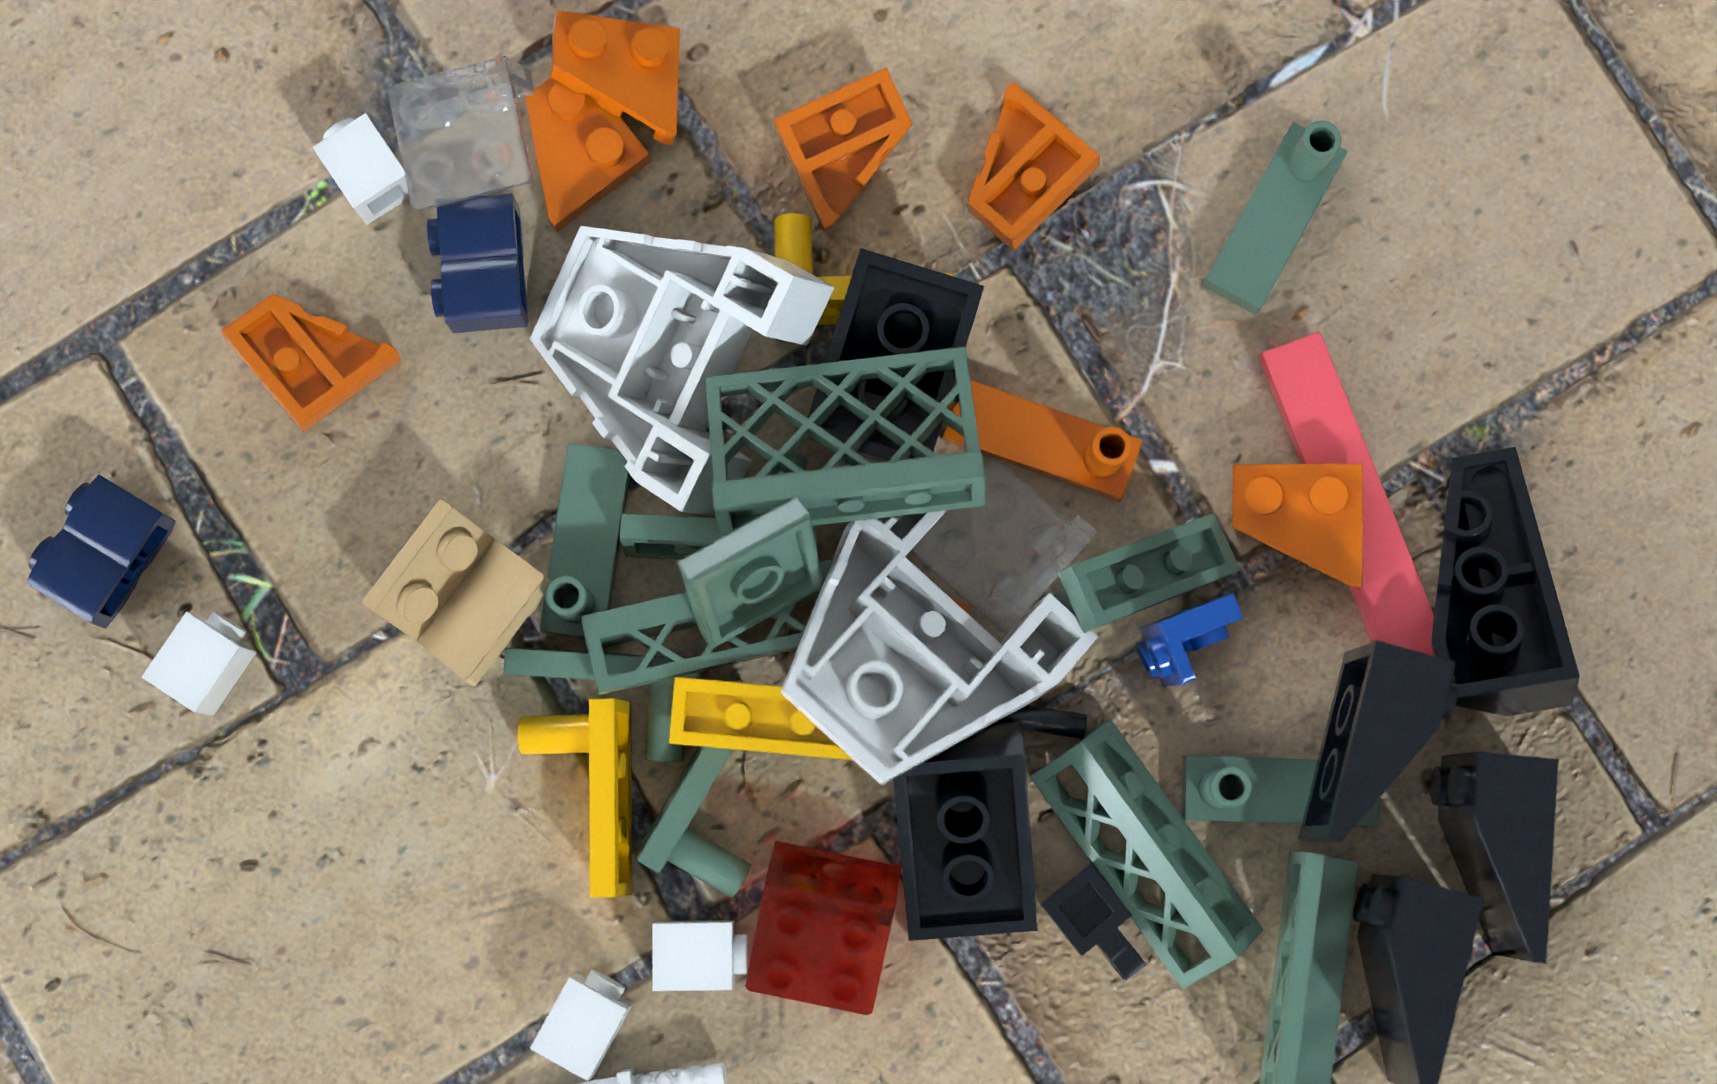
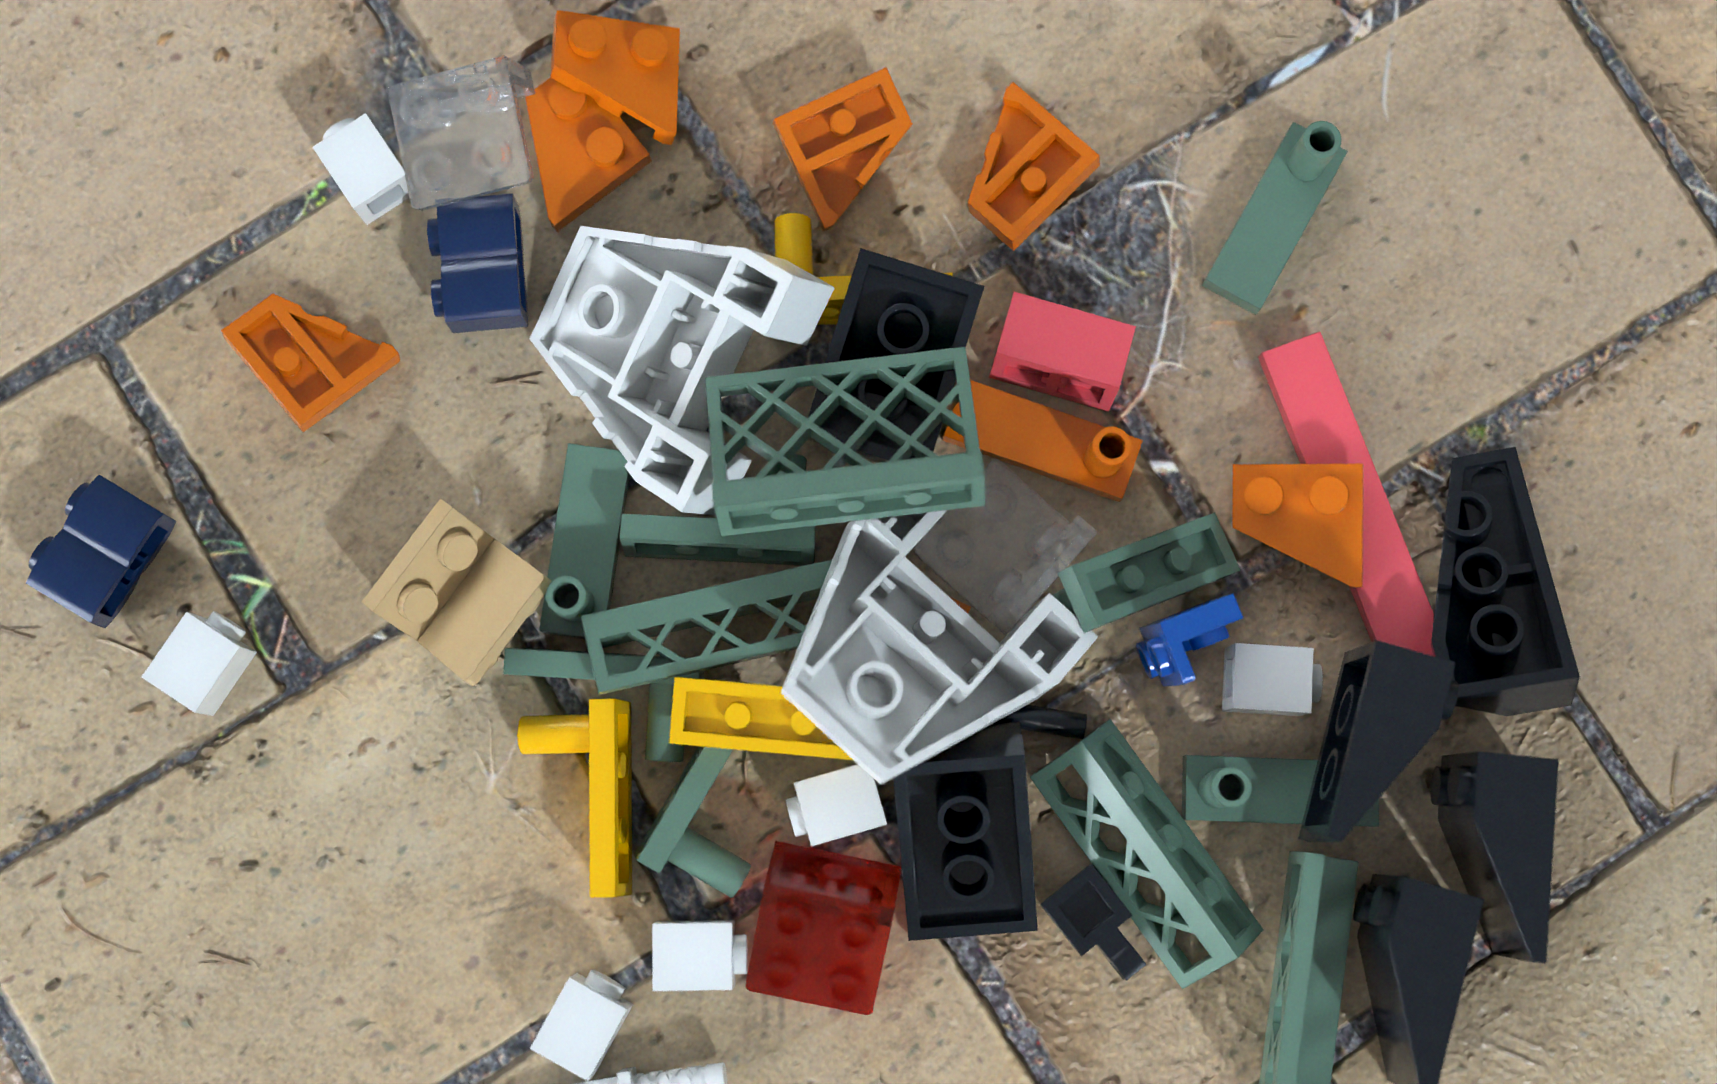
(752, 573): sand green plate -> none
(835, 805): none -> white brick
(1062, 351): none -> coral hinge
(1270, 679): none -> white brick

